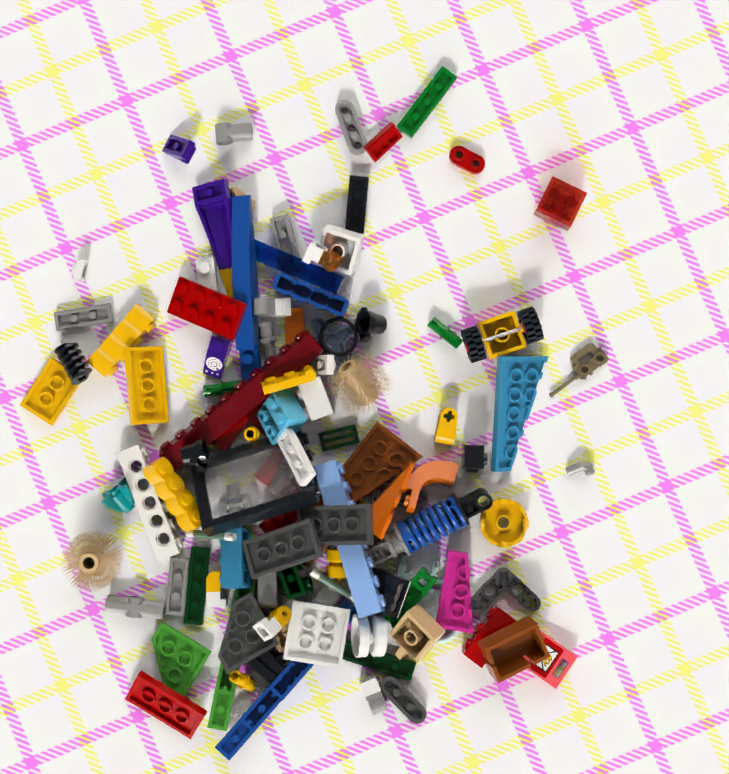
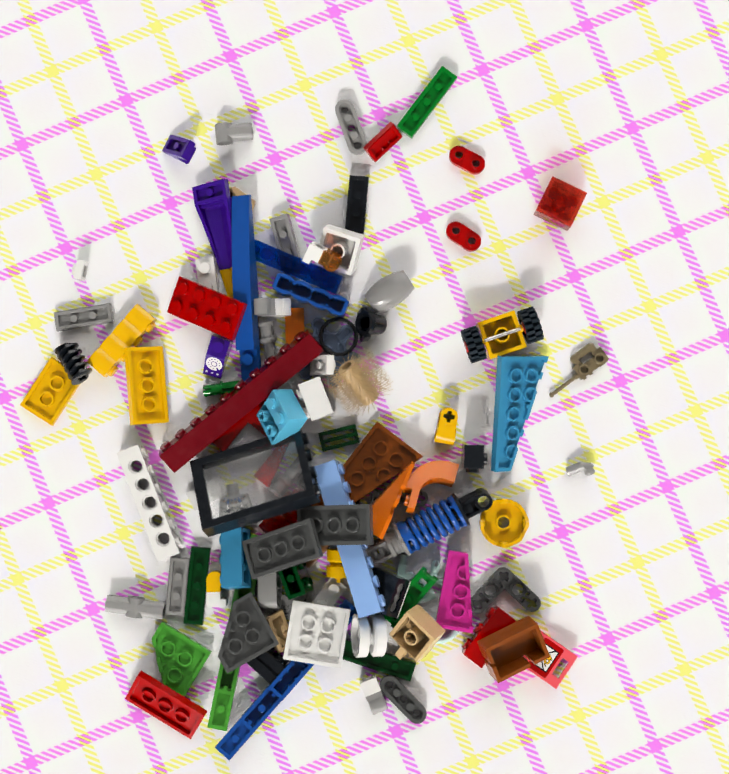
(84, 562): tan piece -> none
(119, 498): teal brick -> none
(172, 490): yellow brick -> none
(197, 455): black piece -> none
(222, 536): bar -> none
(242, 680): yellow pin -> none
(247, 434): yellow pin -> none
(277, 620): leg -> none
(289, 380): yellow plate -> none
(296, 457): white plate -> none
(330, 583): sand green bar -> none
(389, 291): none -> light grey piece
(445, 333): green axle -> none
(462, 237): none -> red plate

